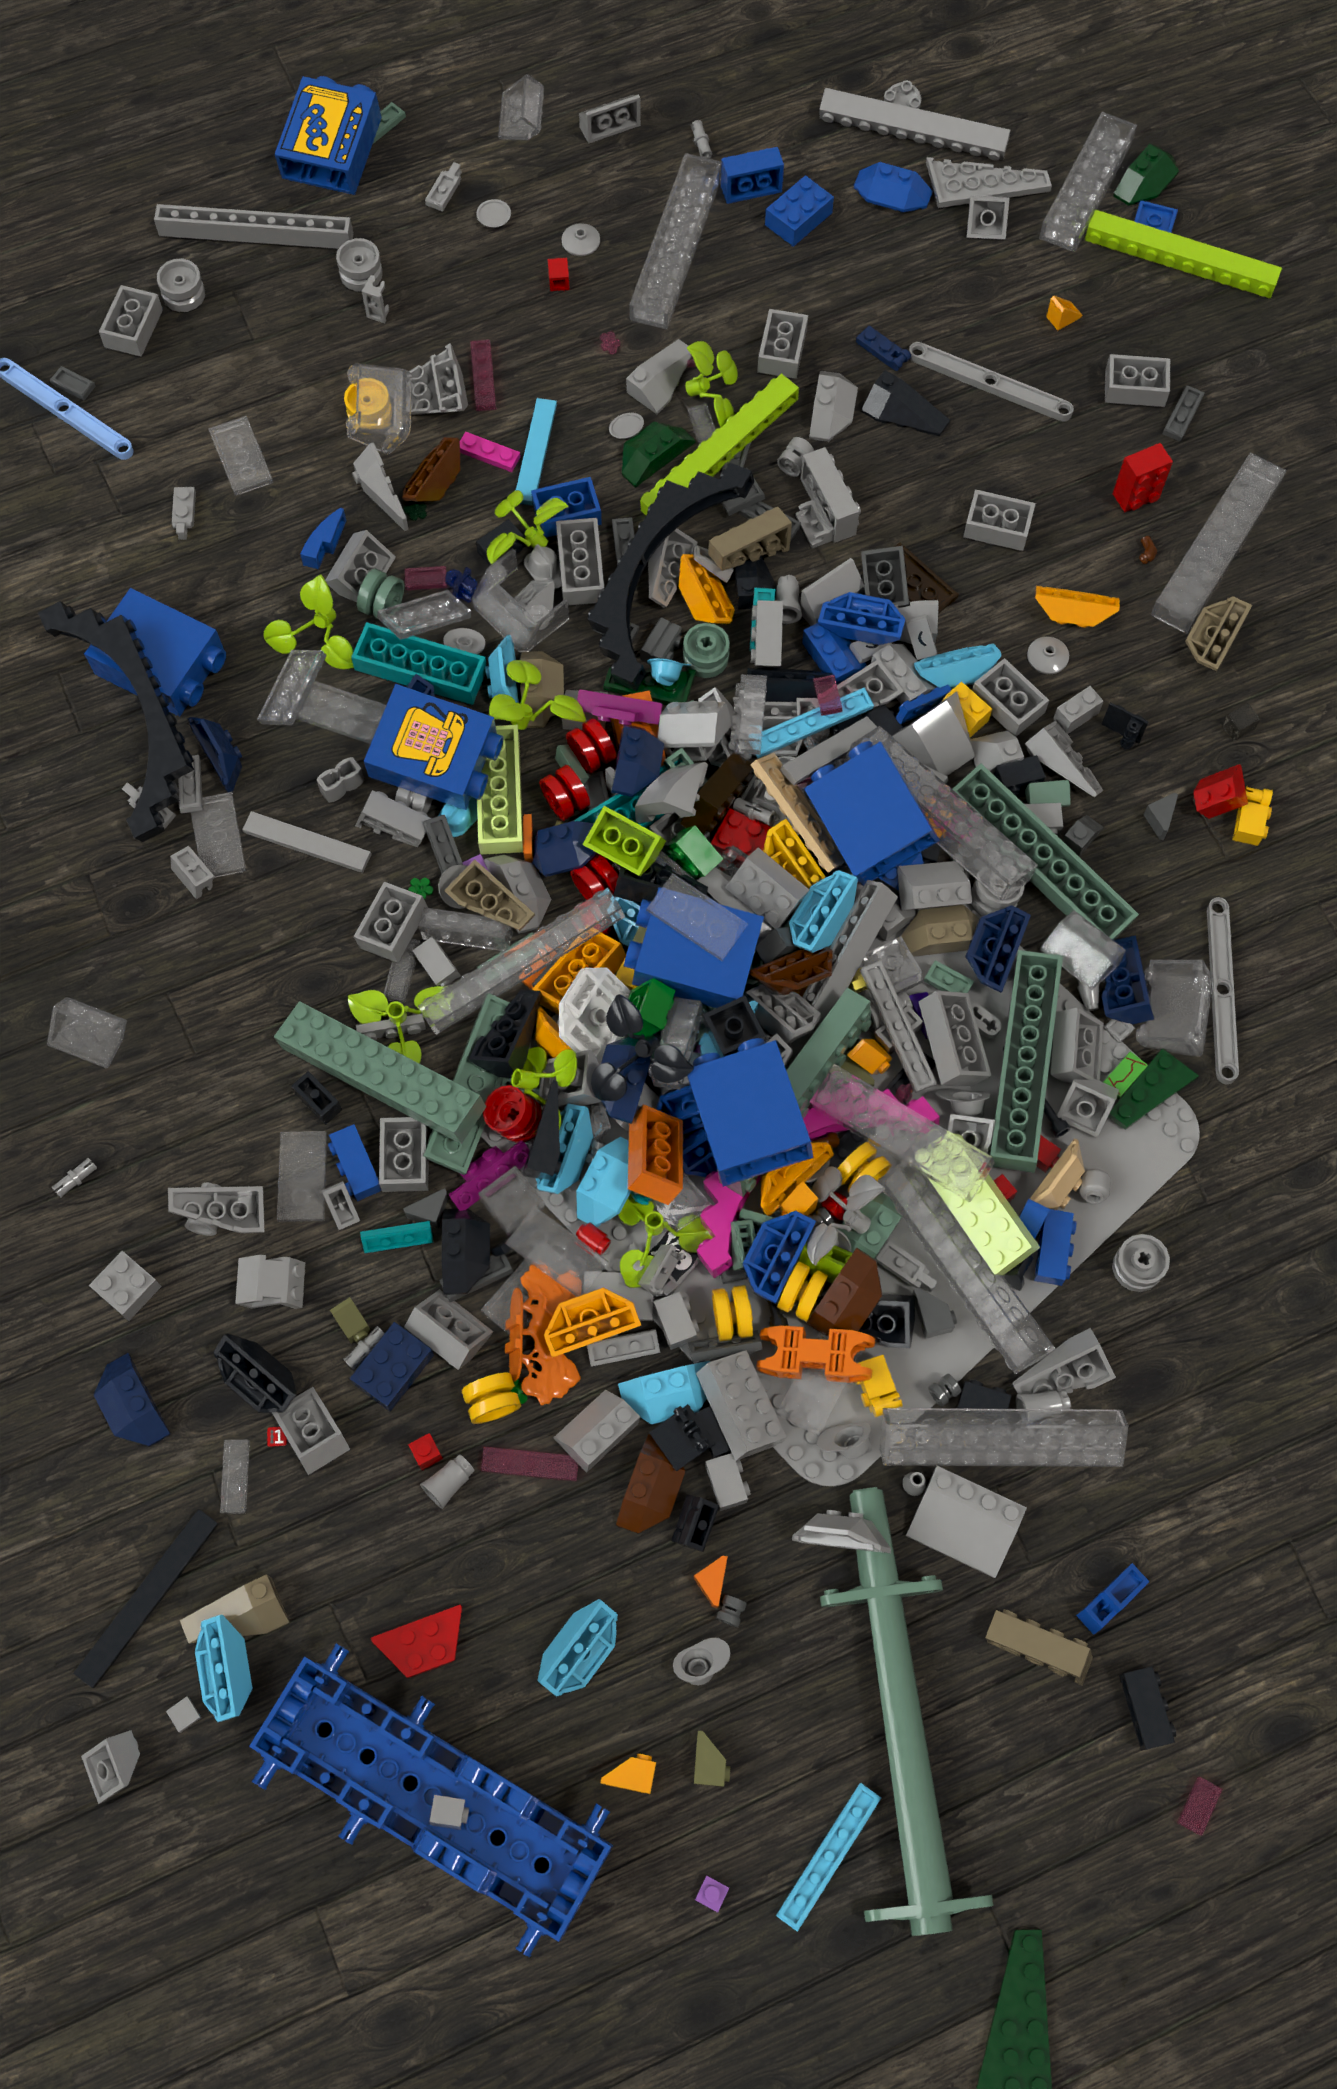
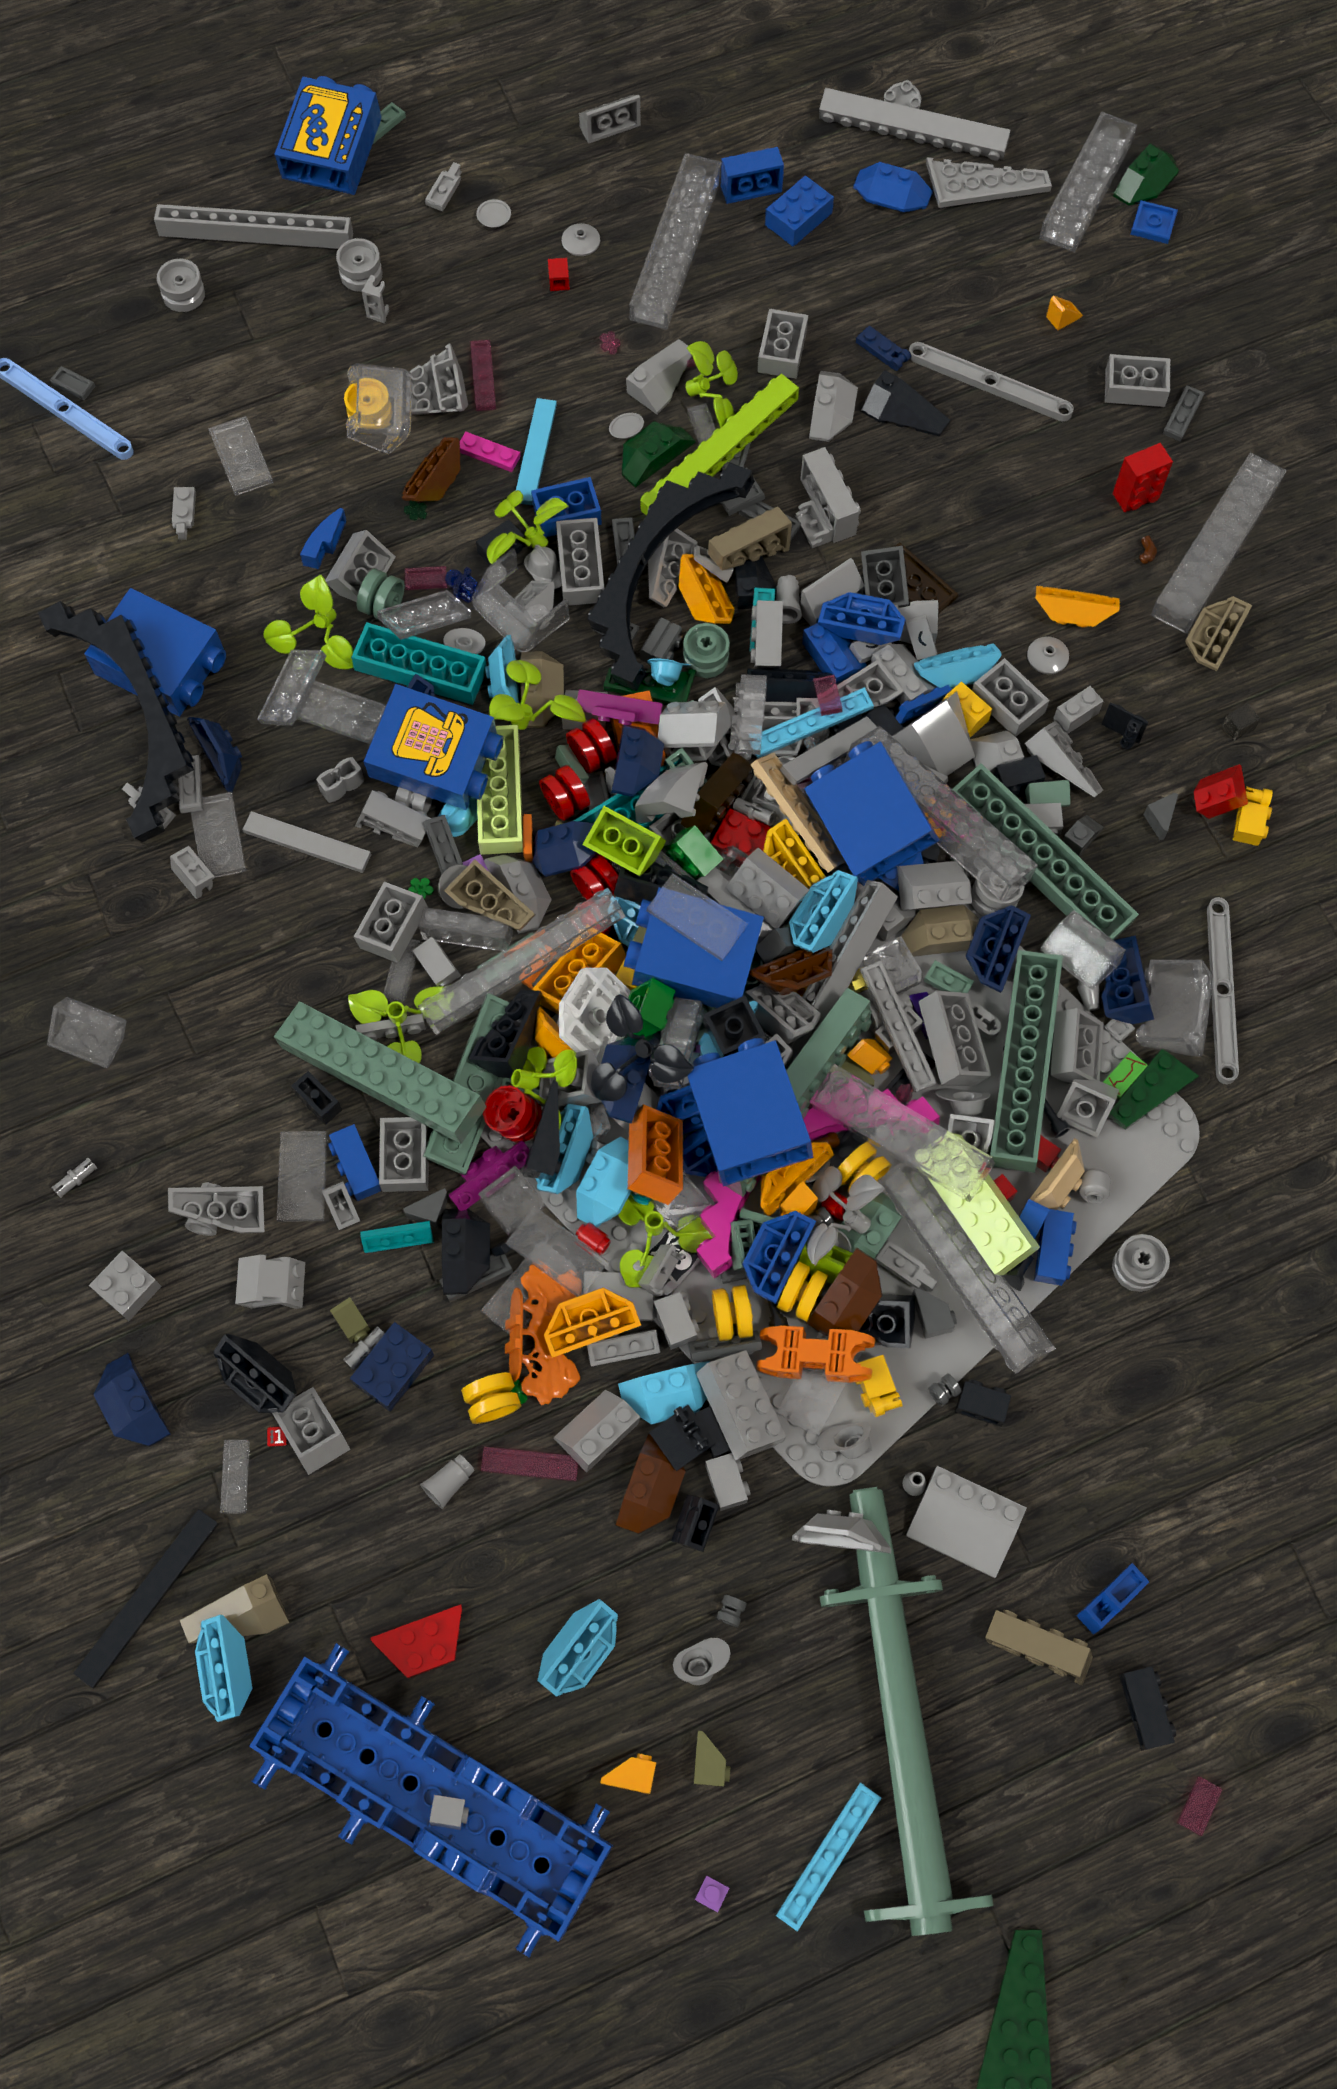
(111, 1764): light grey slope -> none
(130, 320): light grey brick -> none
(183, 1714): light grey tile -> none
(376, 485): light grey wedge -> none
(425, 1451): red brick -> none
(448, 1329): light grey slope -> none
(521, 109): clear slope -> none
(701, 139): light grey pin -> none
(711, 1580): orange slope -> none
(791, 458): light grey wheel -> none
(988, 217): light grey slope -> none
(999, 520): light grey brick -> none
(1003, 1437): clear brick -> none
(1044, 1400): light grey plant -> none
(1070, 1366): light grey wedge -> none
(1183, 254): lime brick -> none

